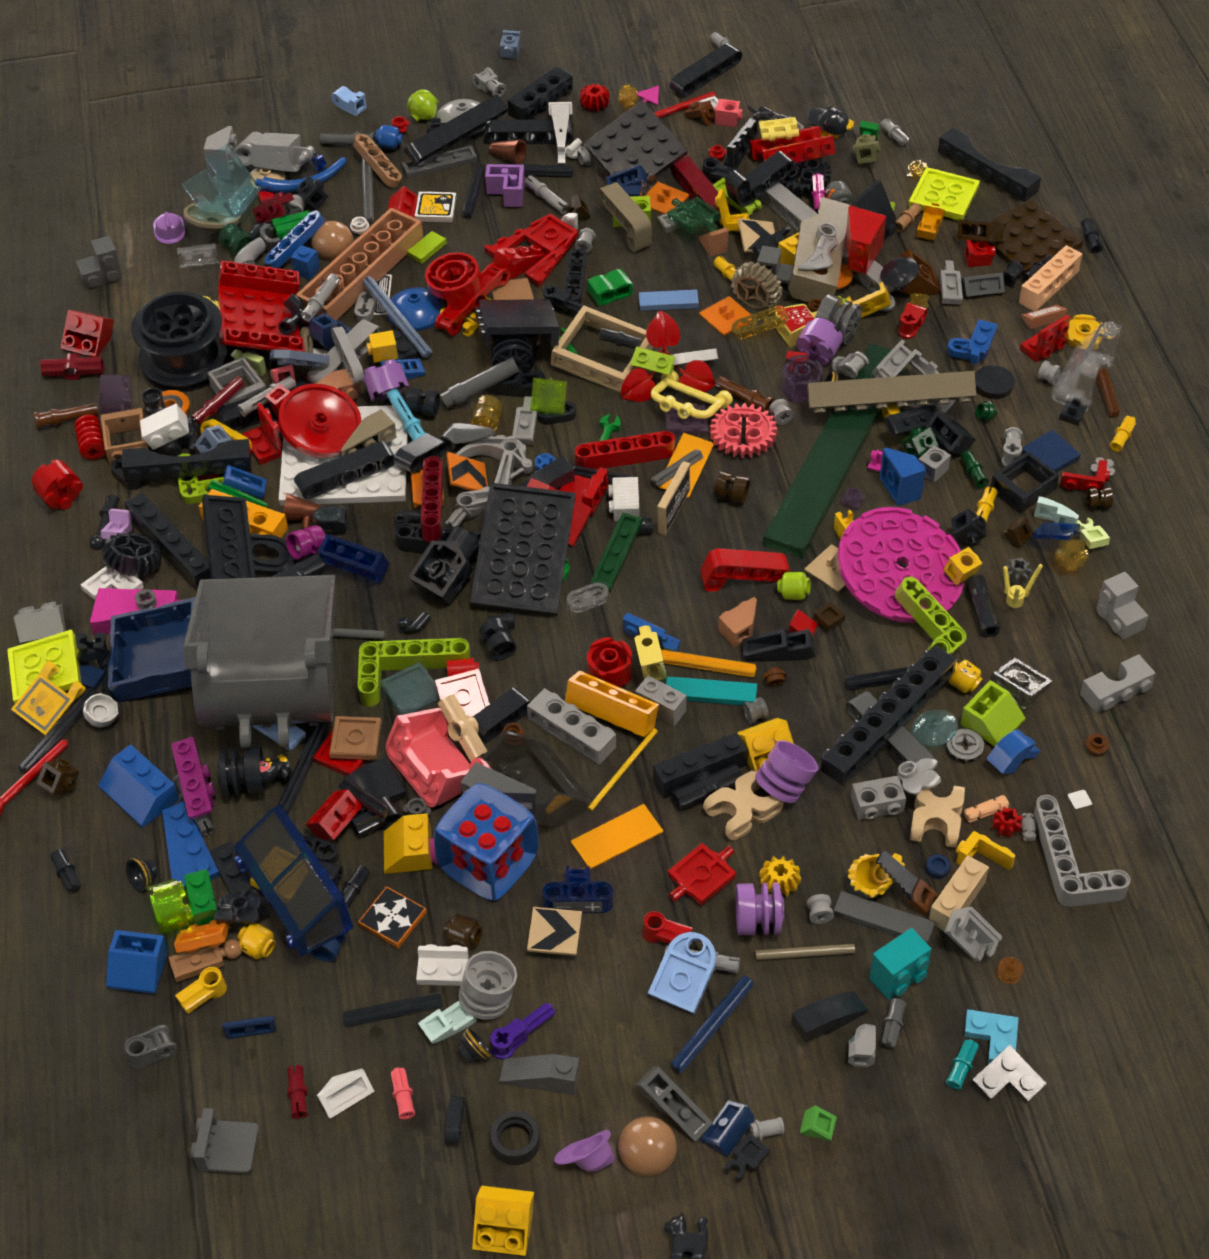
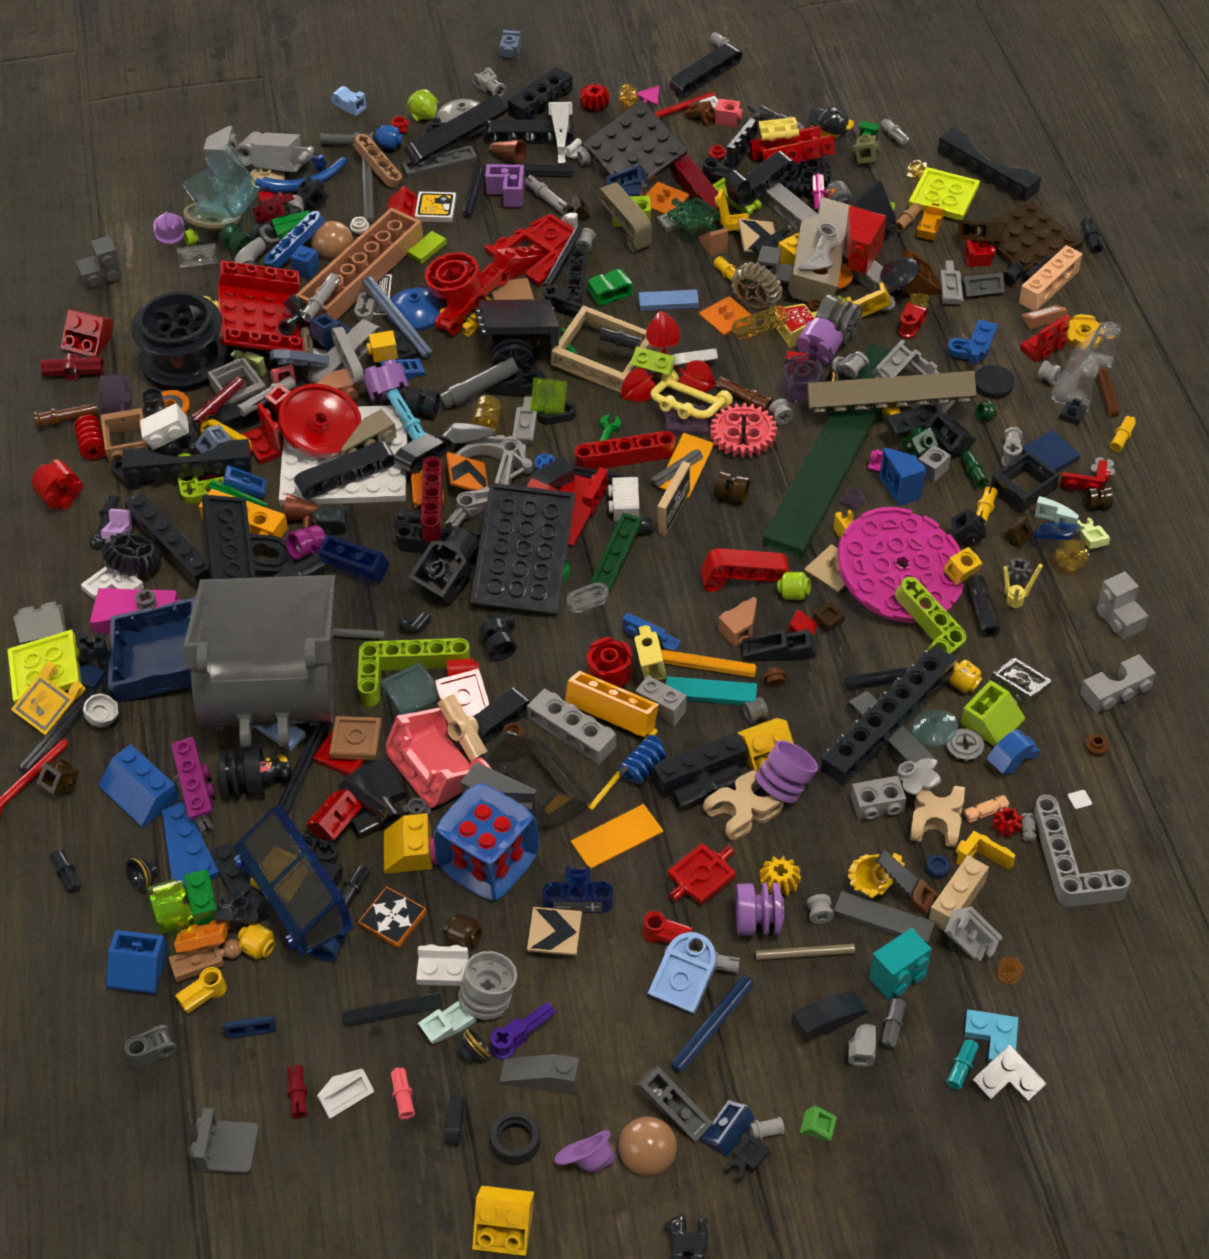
(191, 237): none -> lime plate
(563, 256): none -> black bar
(642, 760): none -> blue piece

